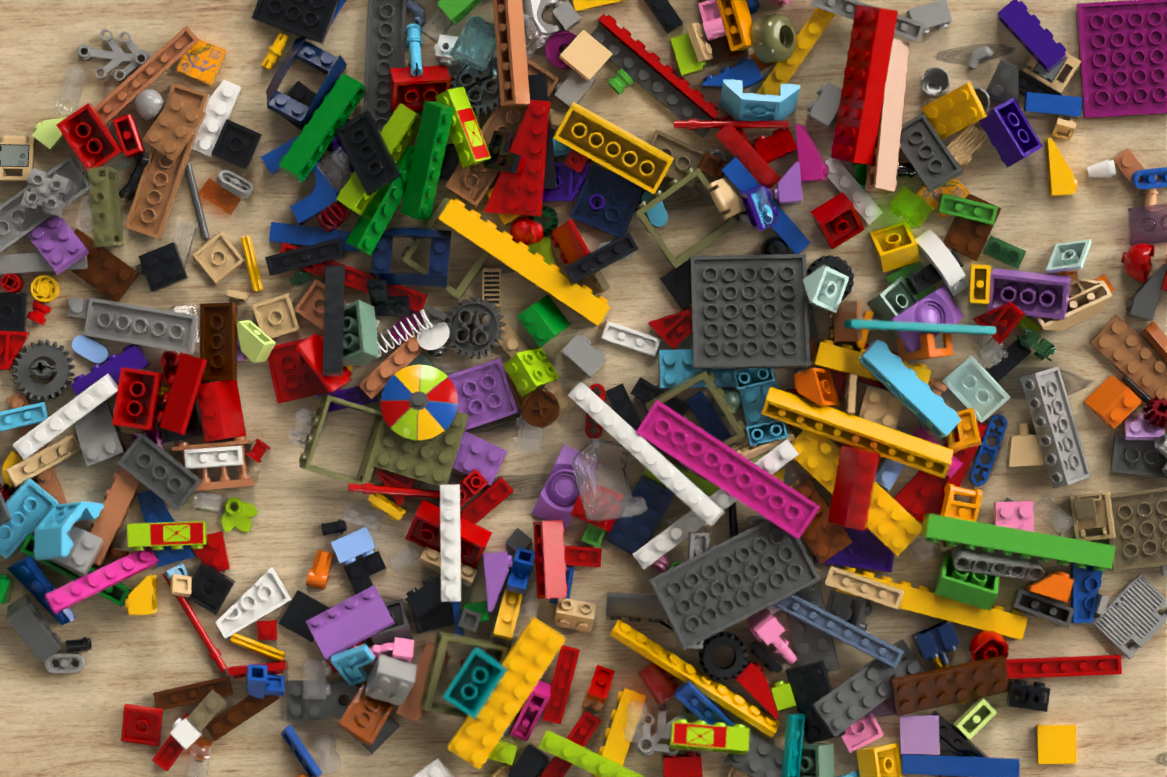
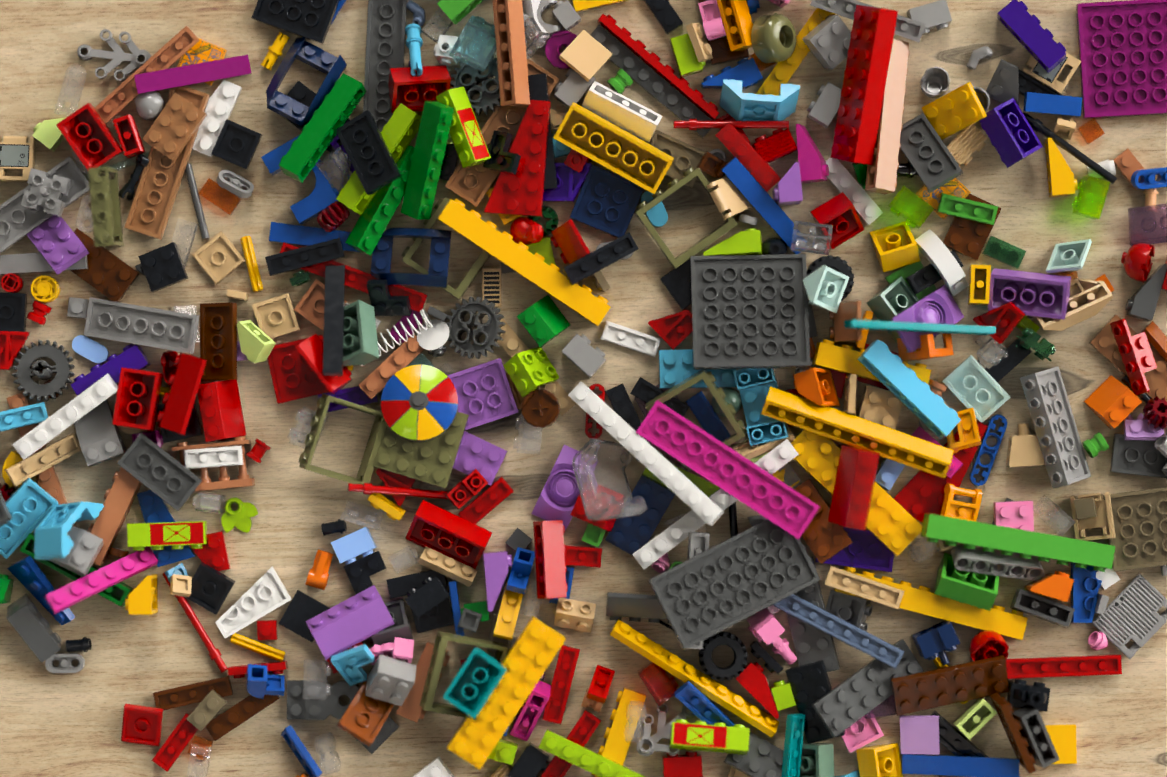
(185, 732): white brick -> none
(192, 74): none -> magenta tile
(401, 585): none -> black tile
(450, 543): white plate -> none
(593, 201): dark purple hinge -> none
(622, 111): none -> brick
(743, 243): none -> lime slope
(759, 207): slope -> none
(811, 237): none -> clear brick
(829, 41): none -> light grey brick
(1012, 727): none -> reddish brown plate
(1036, 735): none -> dark grey brick
(1037, 125): none -> black bar
(1090, 131): none -> clear orange tile
(1090, 197): none -> clear neon green brick
(1095, 445): none -> bright green wheel
(1097, 640): none -> bright pink plate
(1108, 578): none -> white tile
(1135, 355): none -> red bracket

